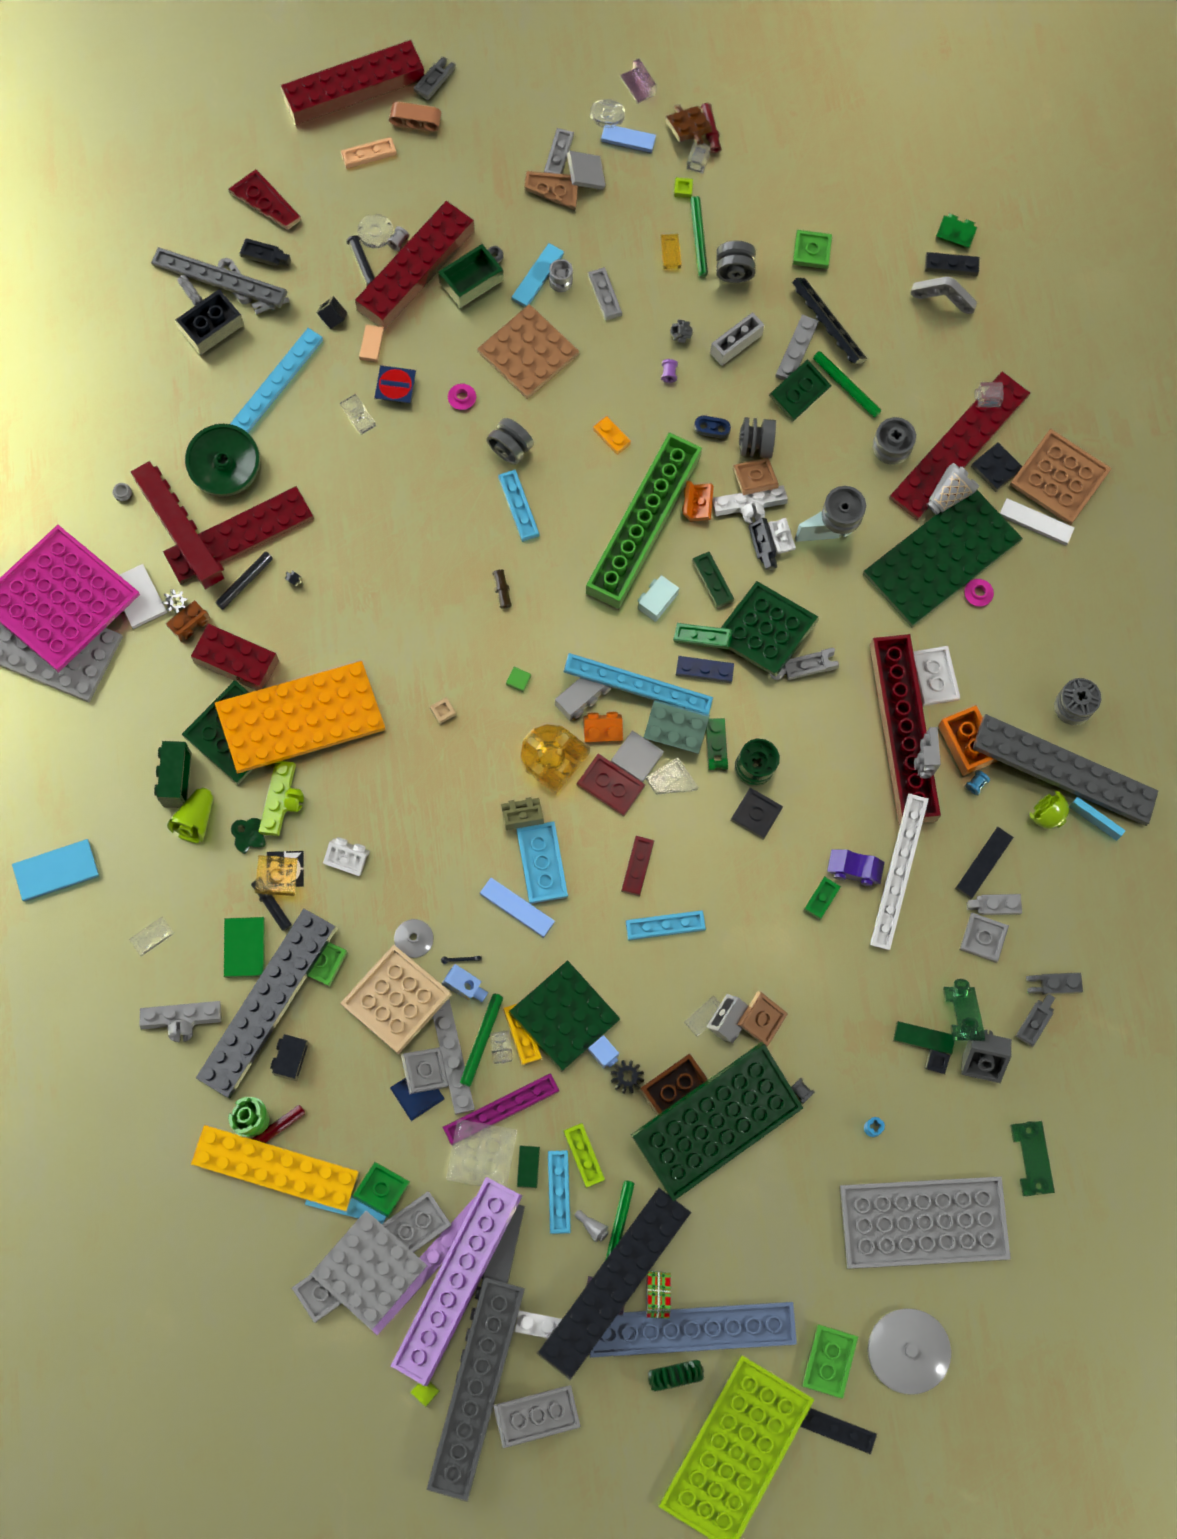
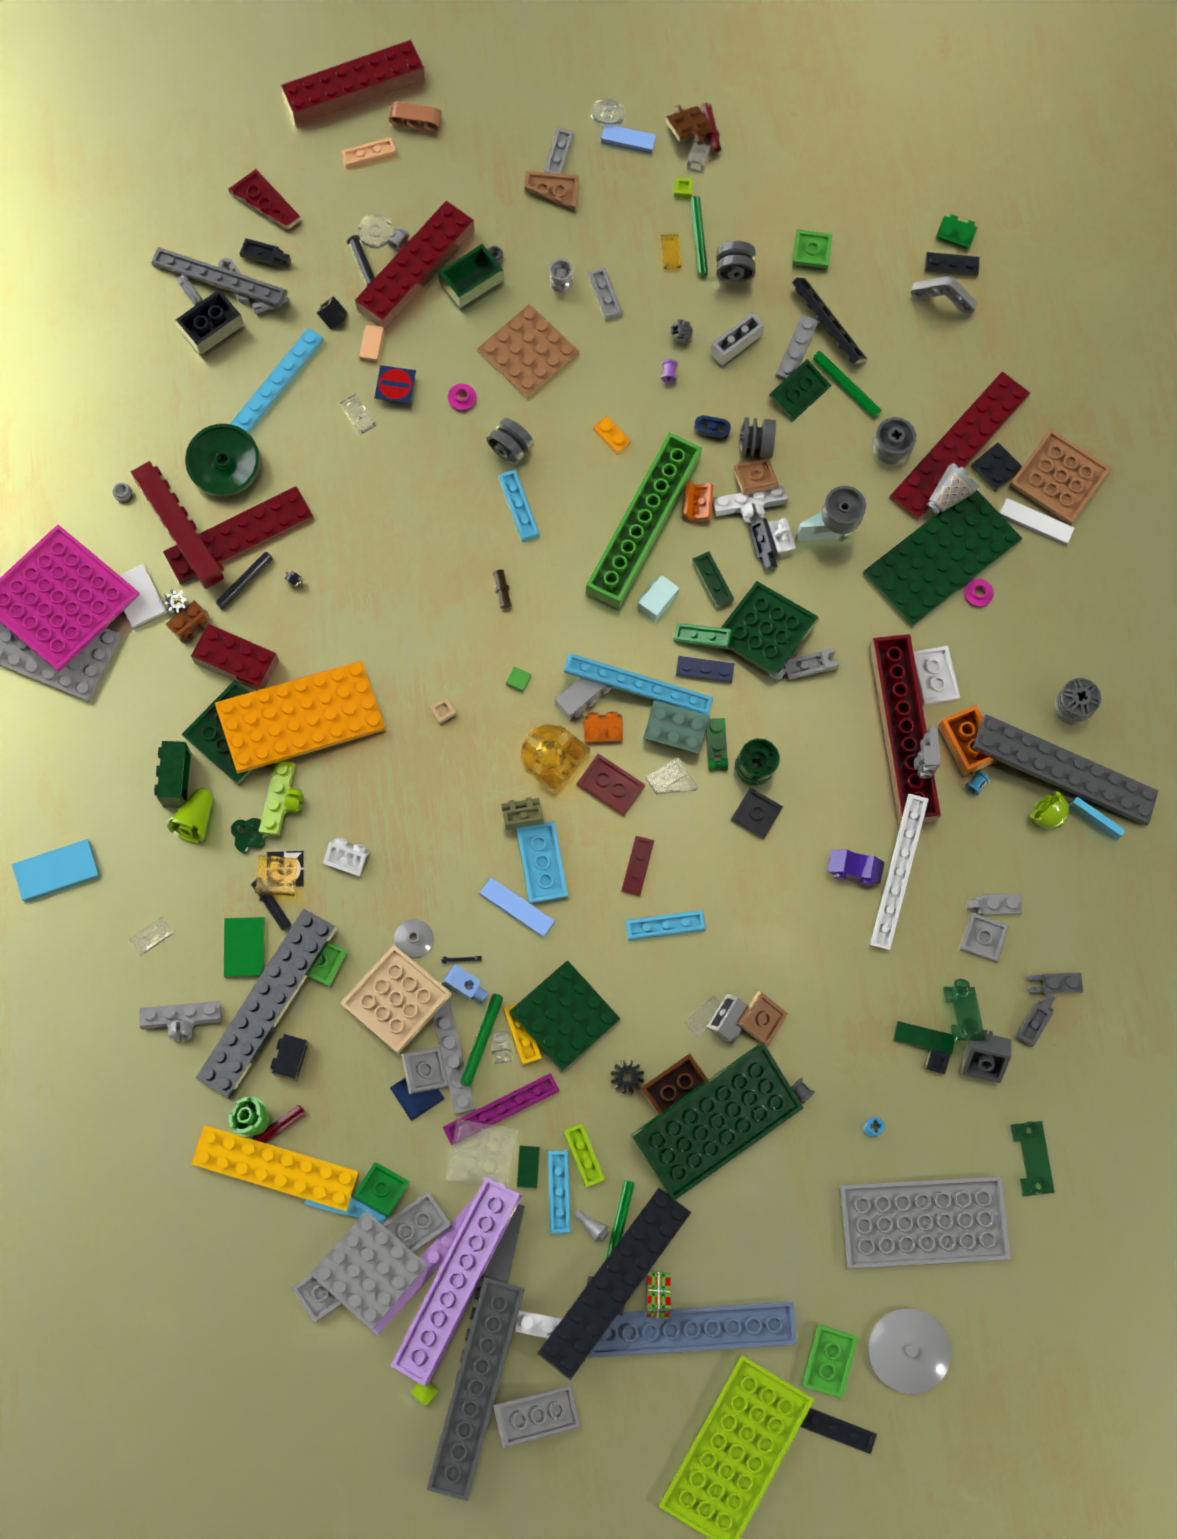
(434, 78): dark grey hinge -> none
(536, 276): medium azure tile -> none
(586, 170): light grey tile -> none
(604, 1052): light blue brick -> none
(637, 756): light grey tile -> none
(639, 82): panel -> none
(675, 1375): dark green gear -> none
(822, 898): green plate -> none
(984, 863): black tile -> none
(989, 394): clear brick -> none

